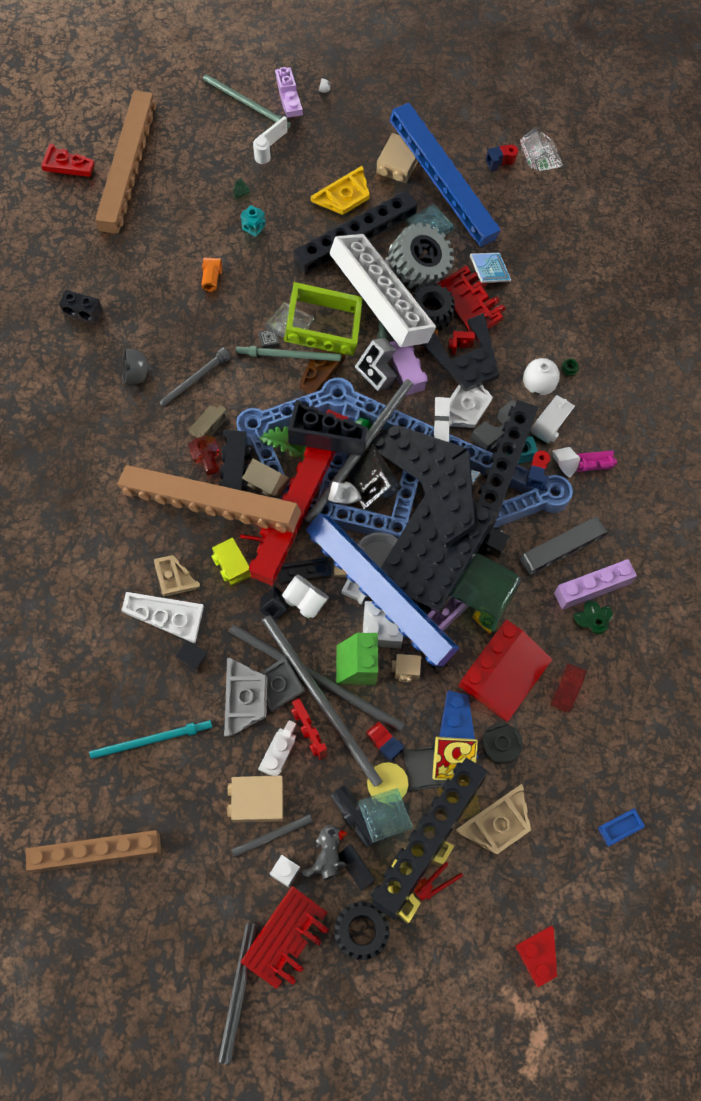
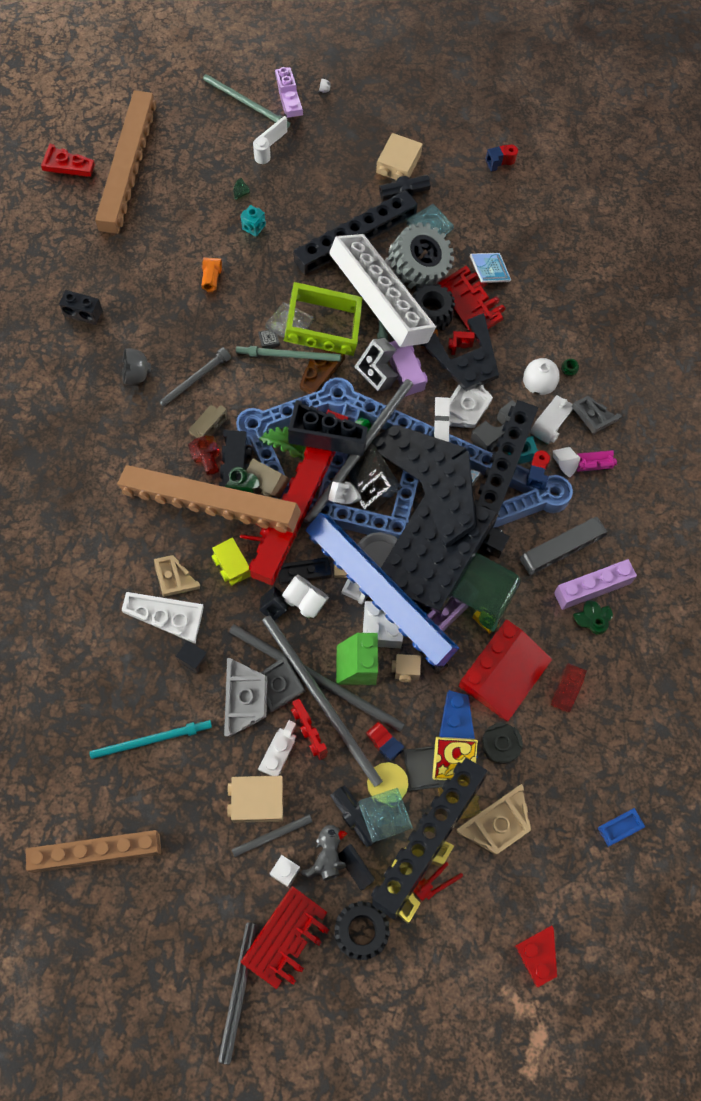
(246, 483): none -> dark green plate
(344, 193): yellow wing -> none
(404, 183): none -> black piece
(444, 175): blue brick -> none
(540, 151): clear slope -> none
(594, 414): none -> dark grey wing

